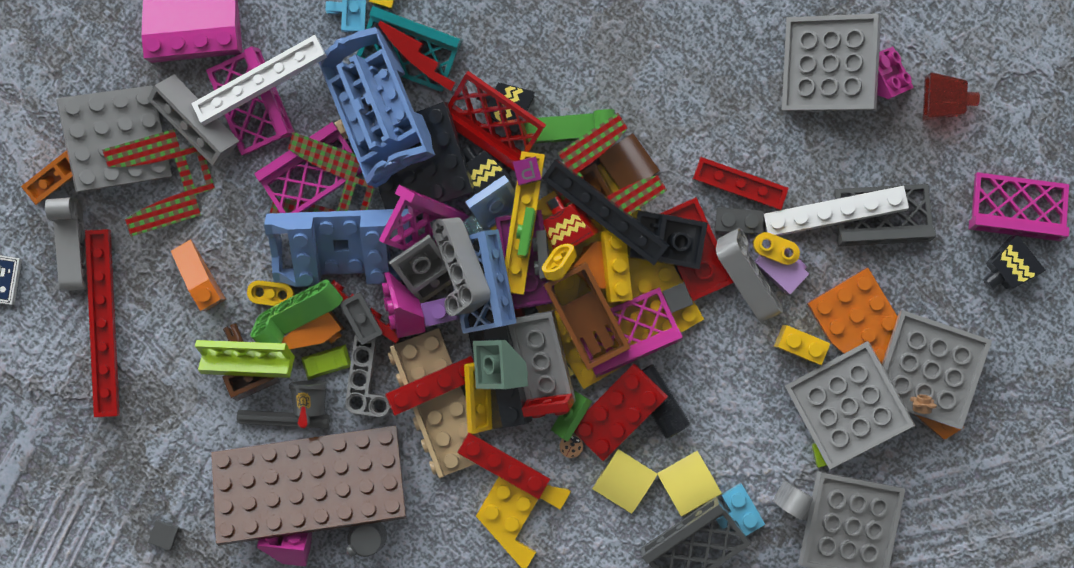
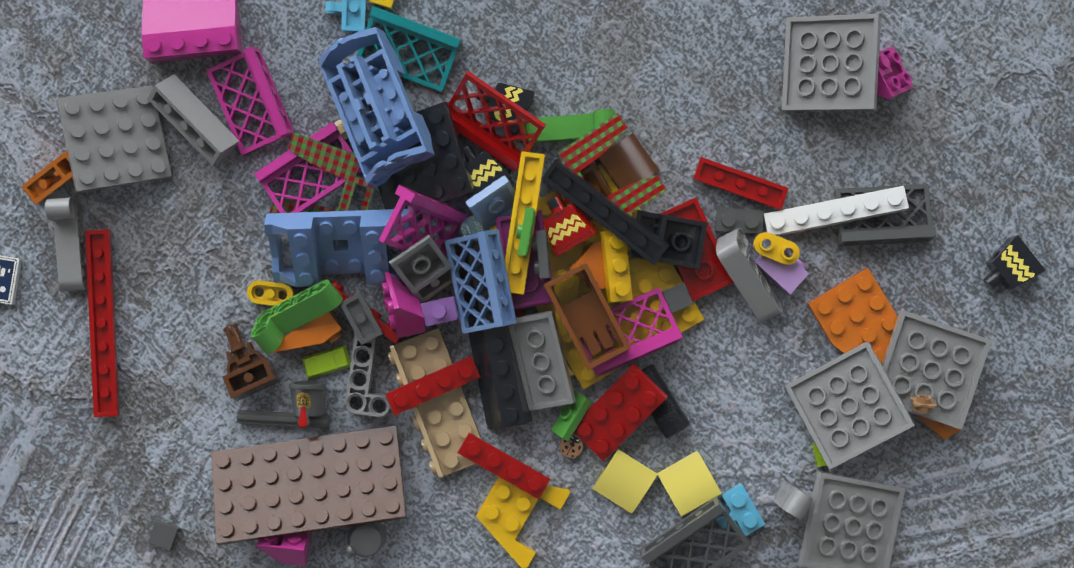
(153, 150): piece -> none
(197, 276): orange slope -> none
(245, 358): lime fence -> none
(259, 80): white plate -> none
(411, 50): red slope -> none
(463, 267): light grey beam -> none
(477, 403): yellow plate -> none
(498, 365): sand green slope -> none
(527, 171): magenta tile -> none
(548, 405): red plate -> none
(559, 262): yellow plate -> none
(802, 344): yellow brick -> none
(946, 97): clear red torso -> none
(1013, 225): dark pink fence -> none

